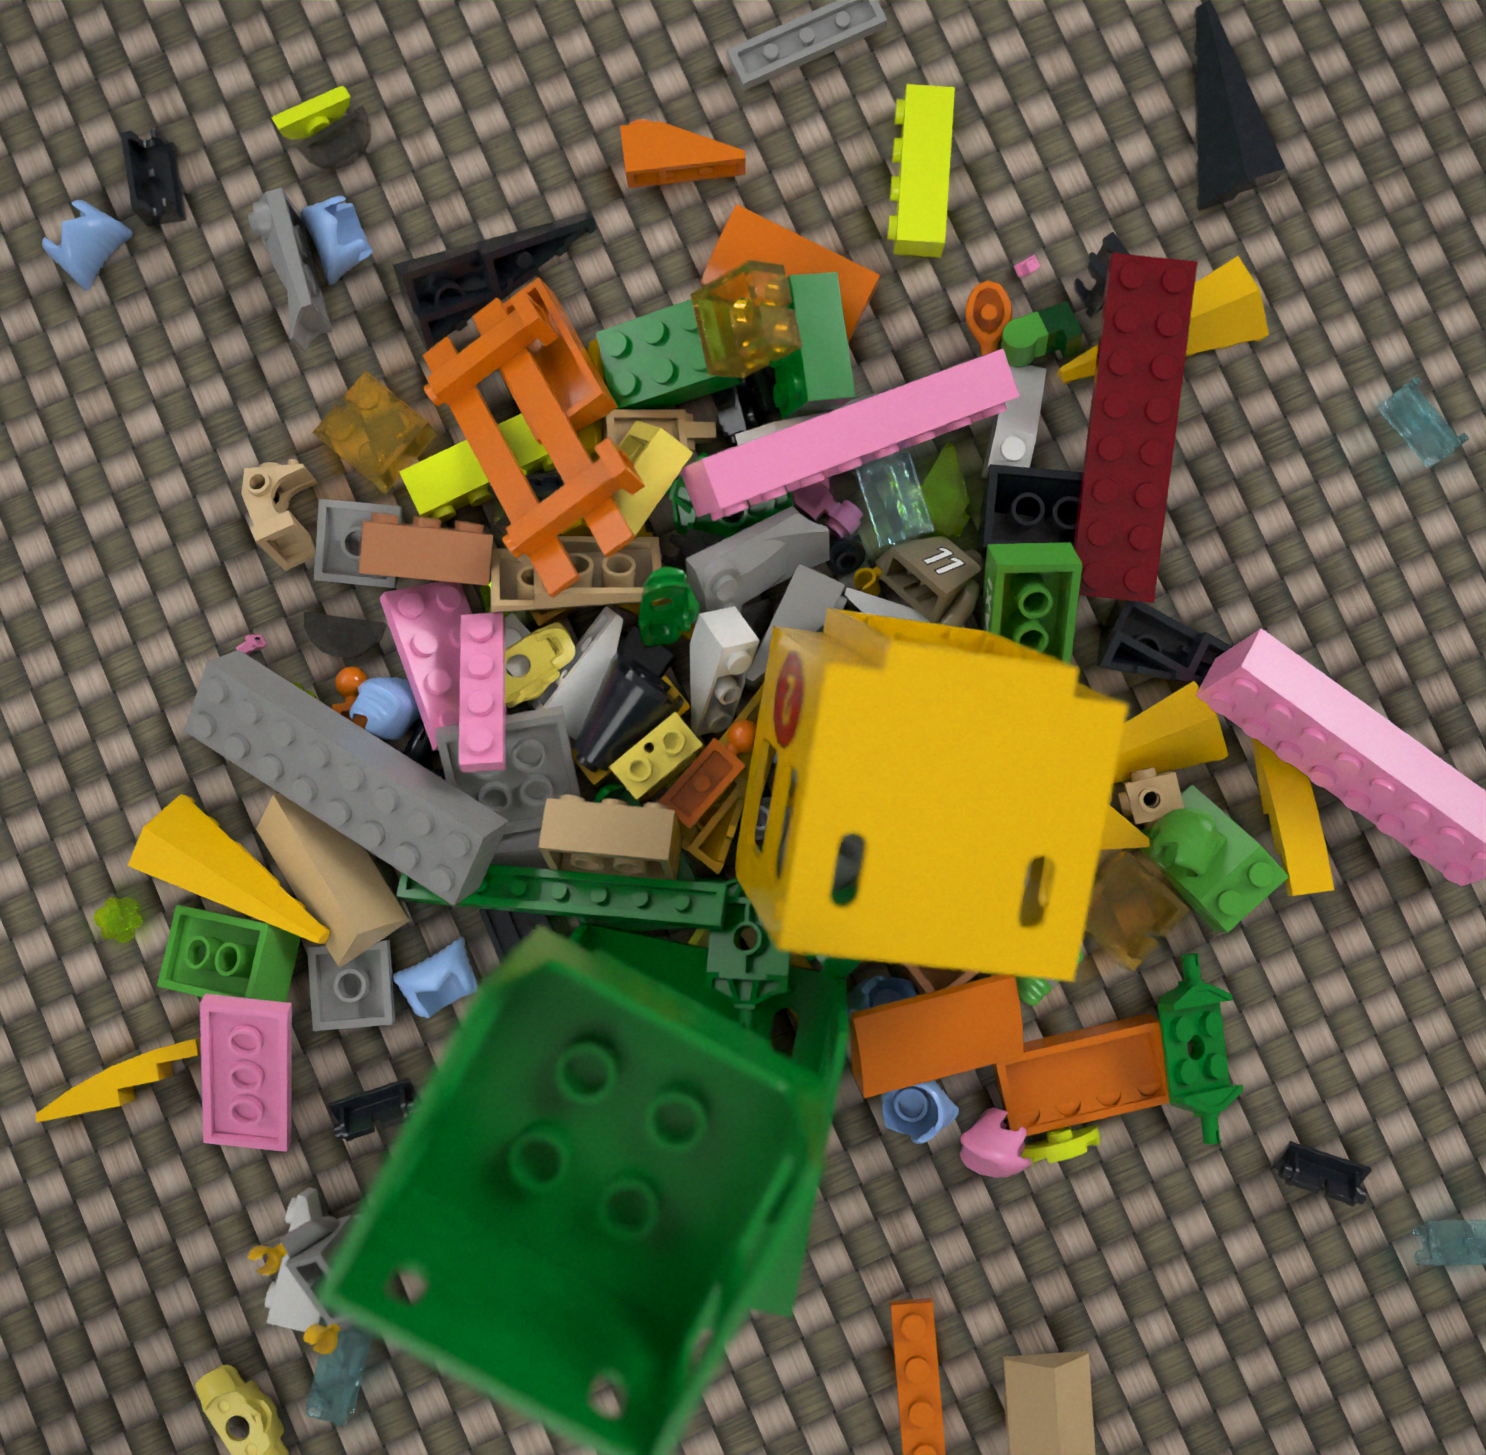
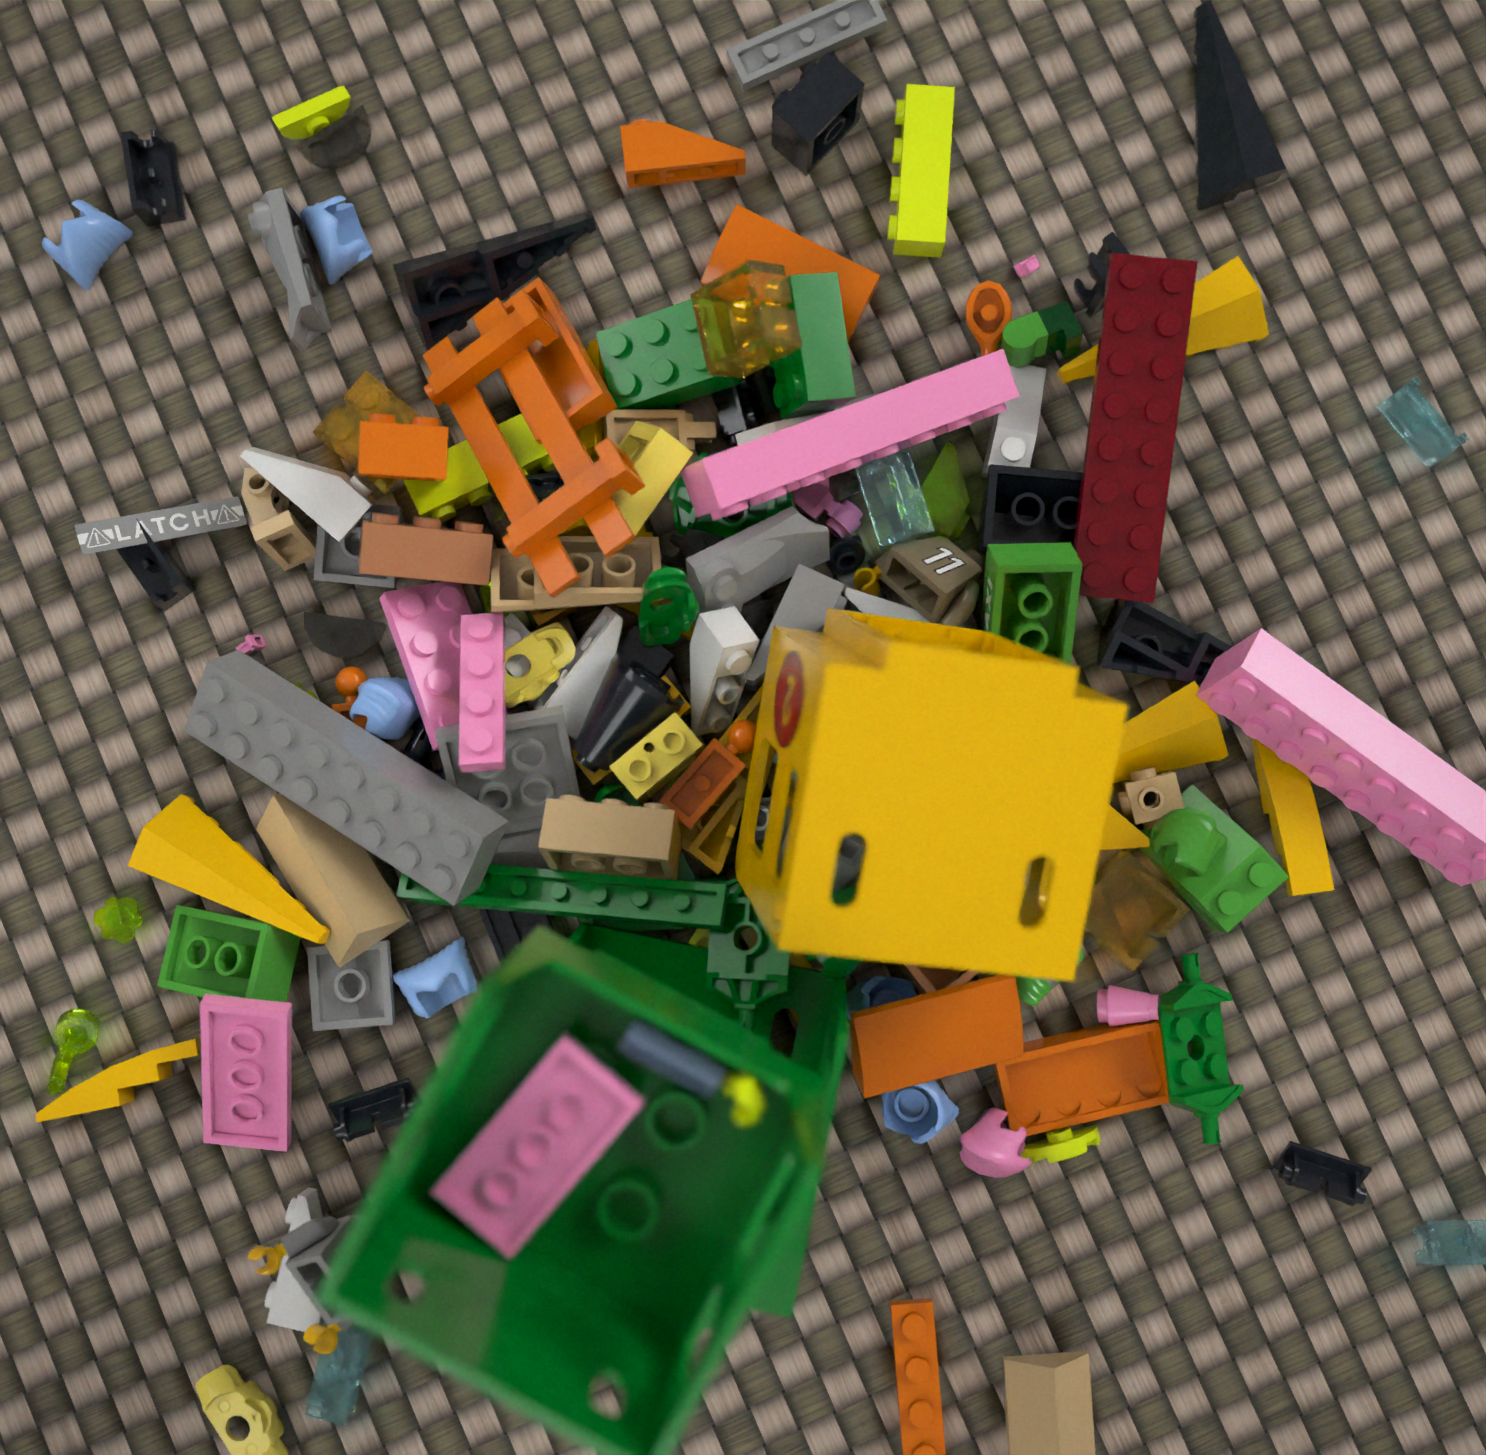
(71, 1042): none -> clear neon green plate
(157, 572): none -> black hinge
(160, 525): none -> light grey sticker
(322, 493): none -> white slope
(403, 450): none -> orange brick
(538, 1146): none -> bright pink plate
(689, 1067): none -> sand blue plate
(747, 1096): none -> neon yellow plate
(816, 113): none -> black brick
(1126, 1006): none -> bright pink cone

